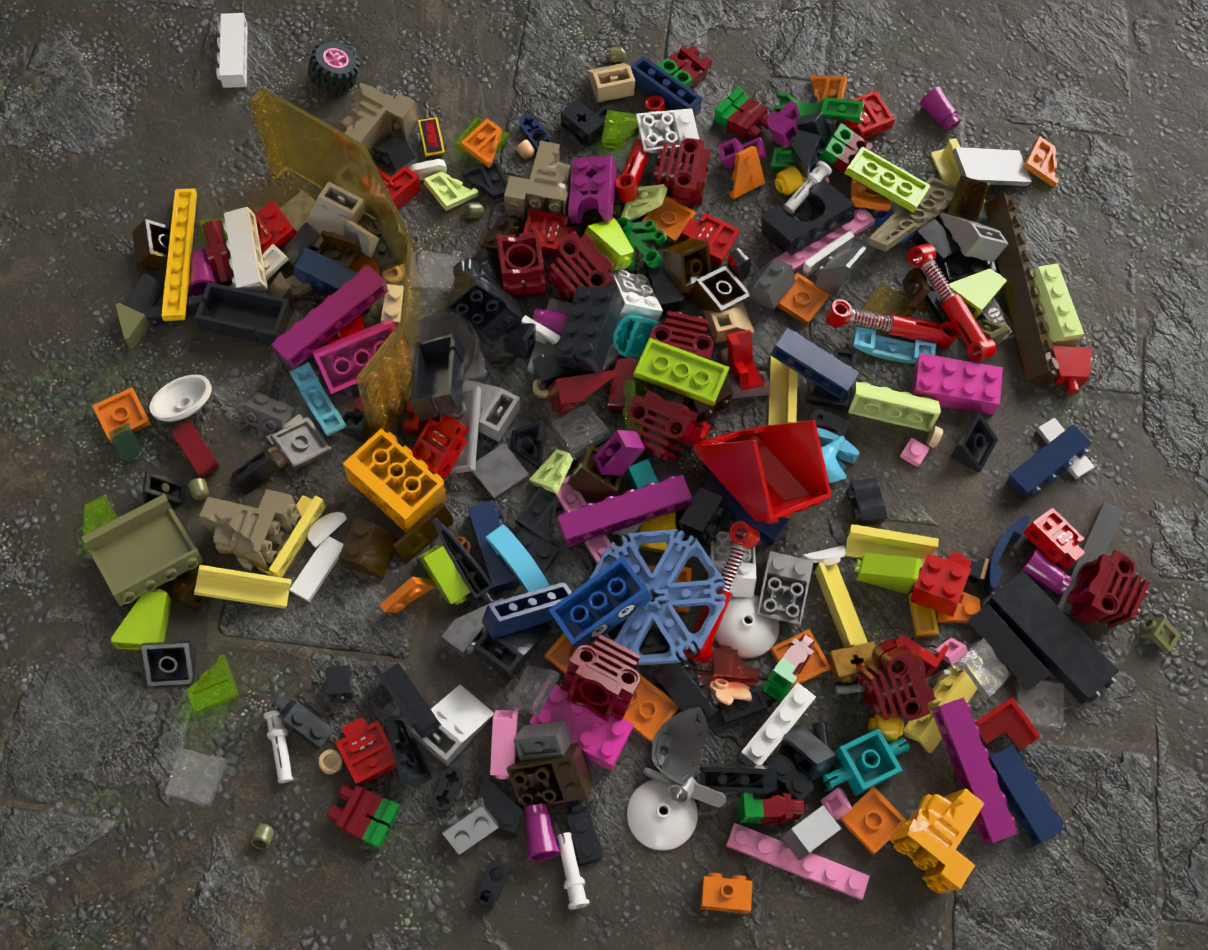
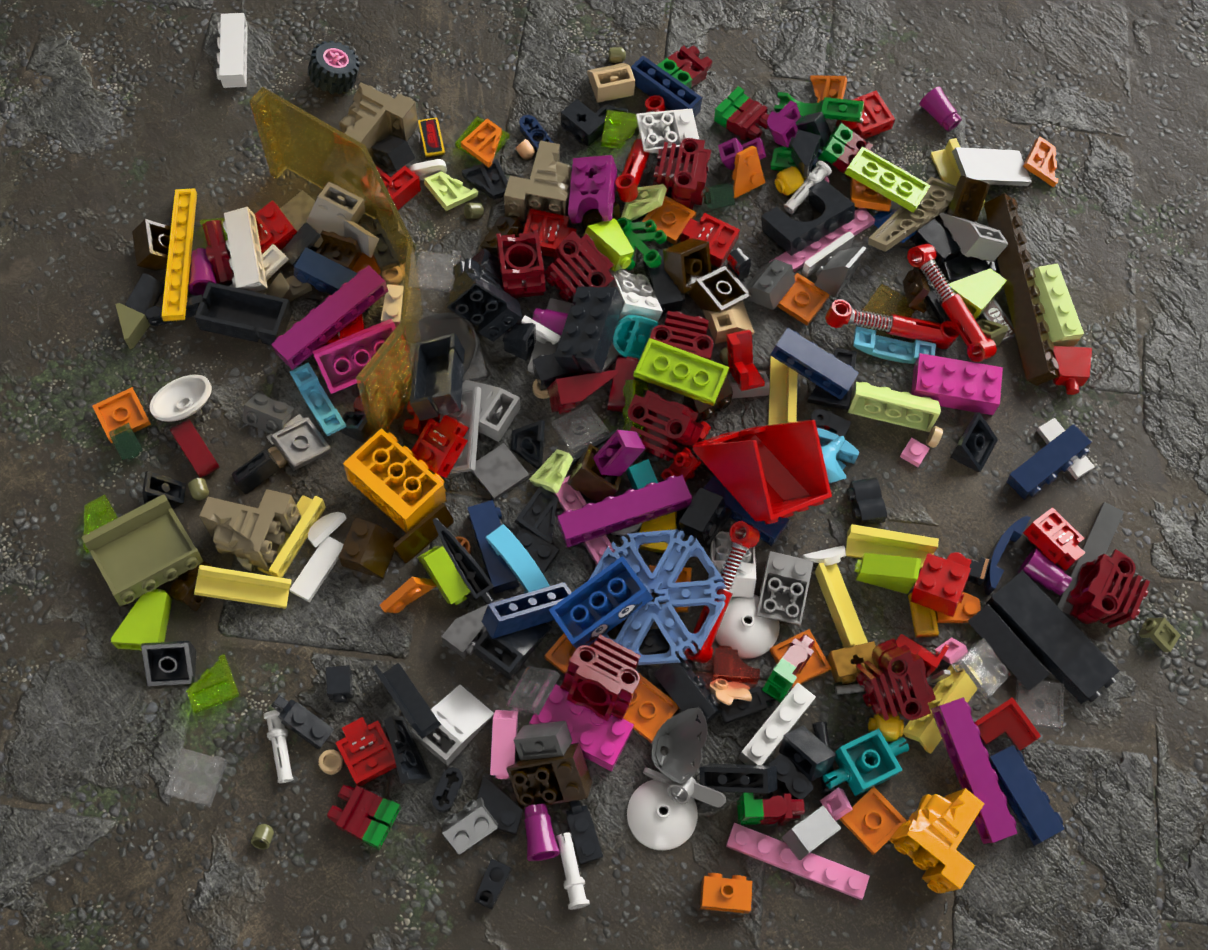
(684, 464): none -> red hips
(719, 195): none -> clear green brick

